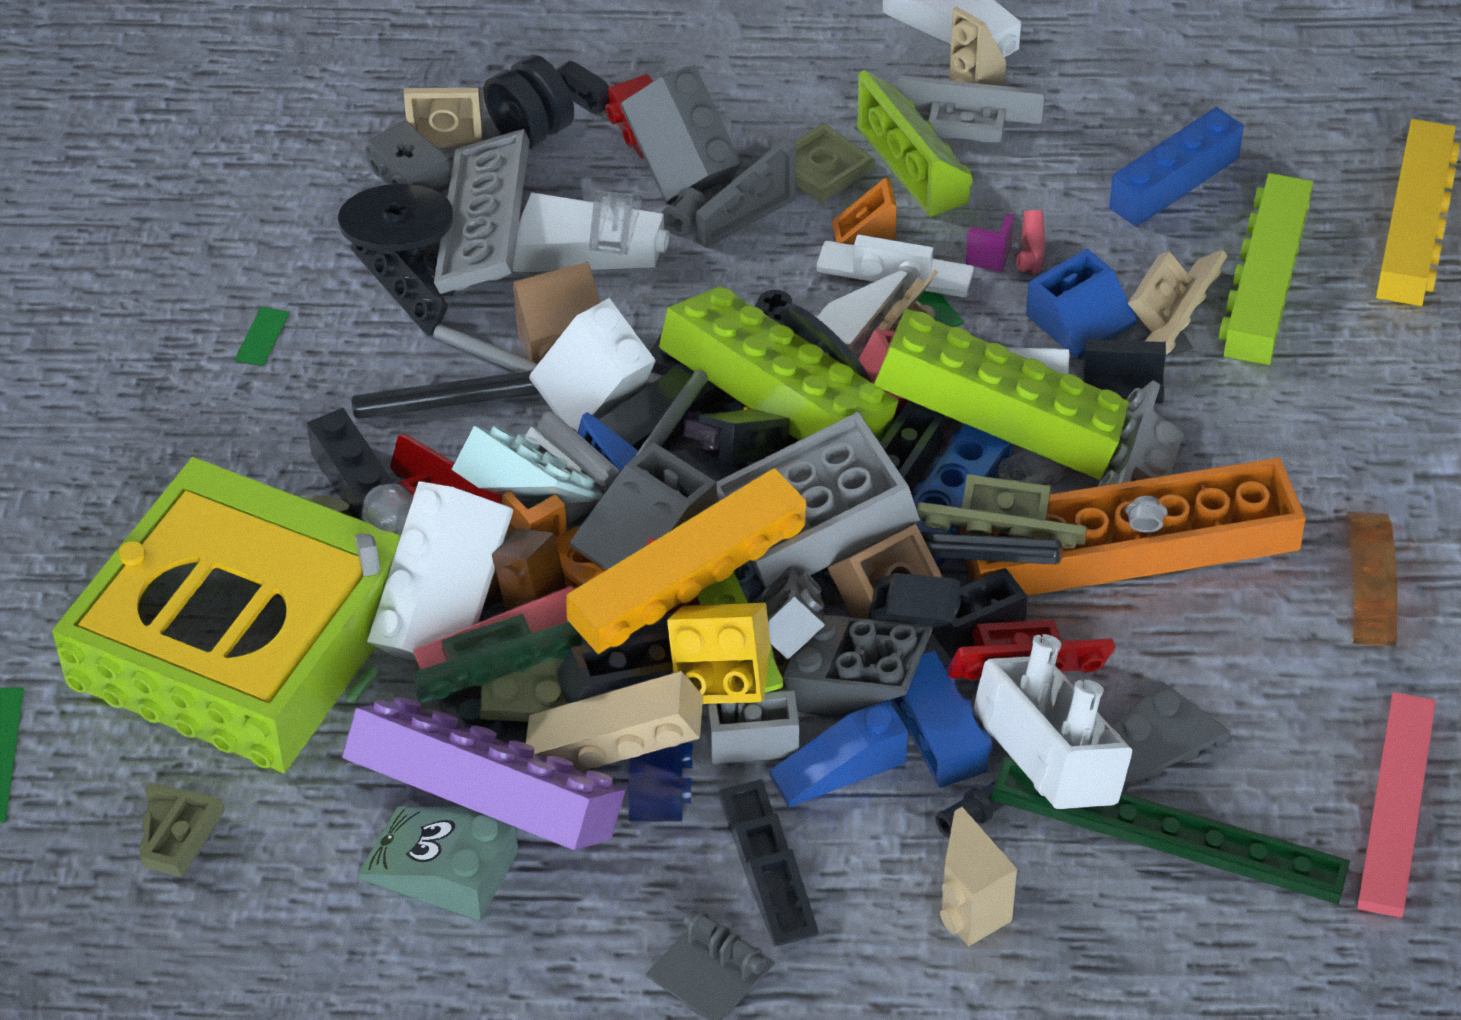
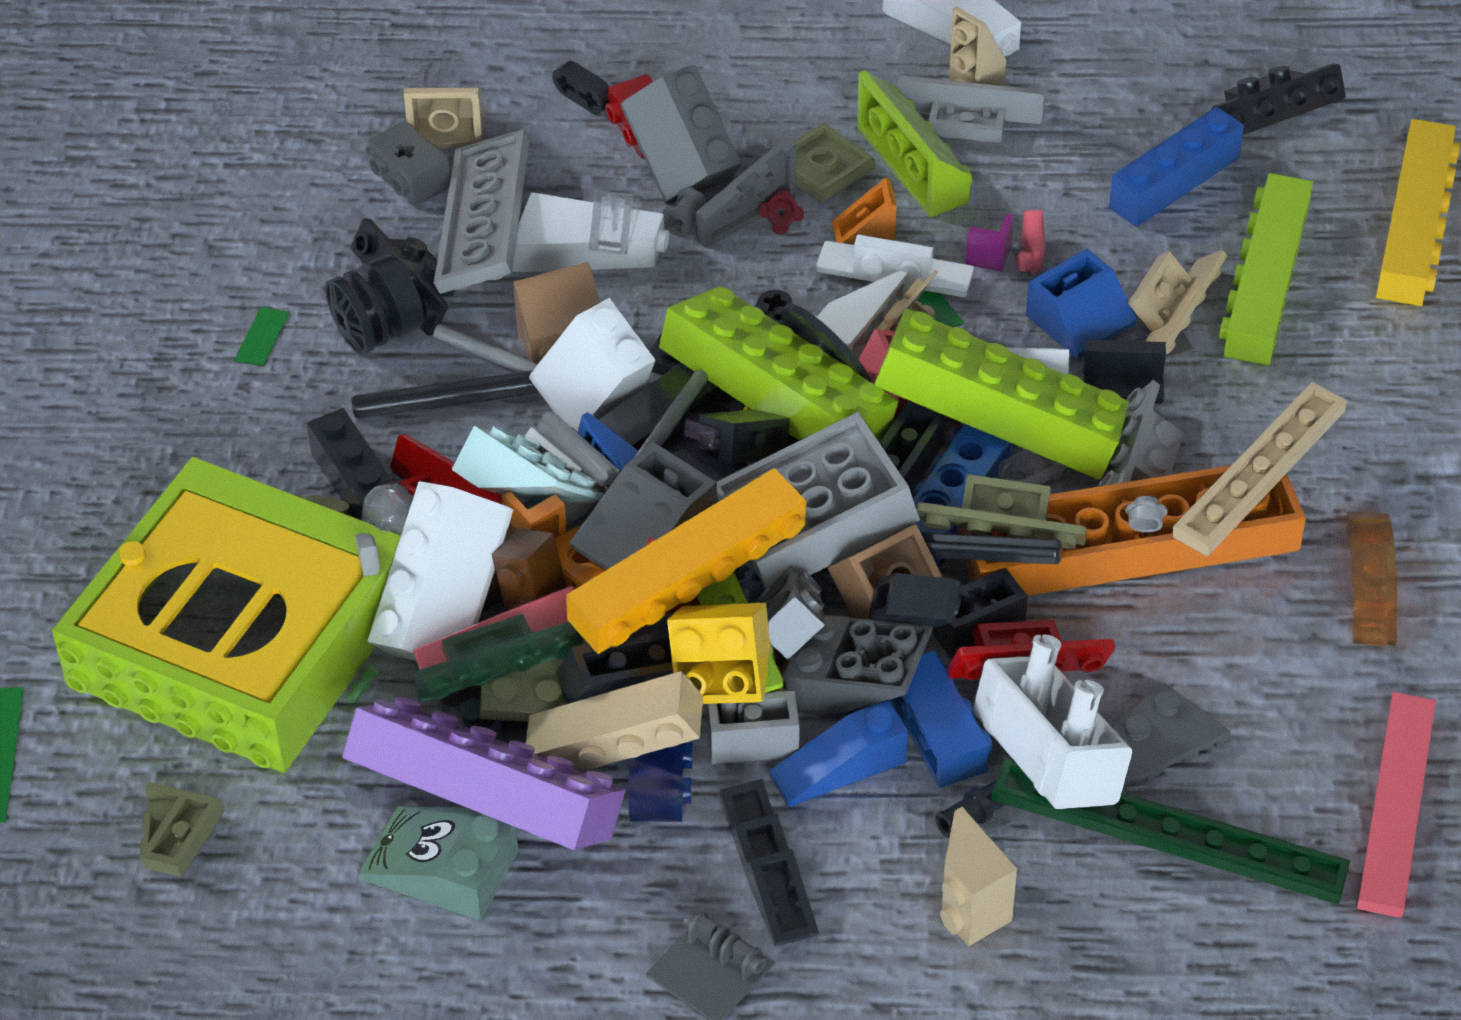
(374, 303): none -> black wheel
(395, 217): black piece -> none
(530, 99): black wheel -> none
(783, 201): none -> dark red plate
(1259, 469): none -> tan plate
(1282, 95): none -> black bracket

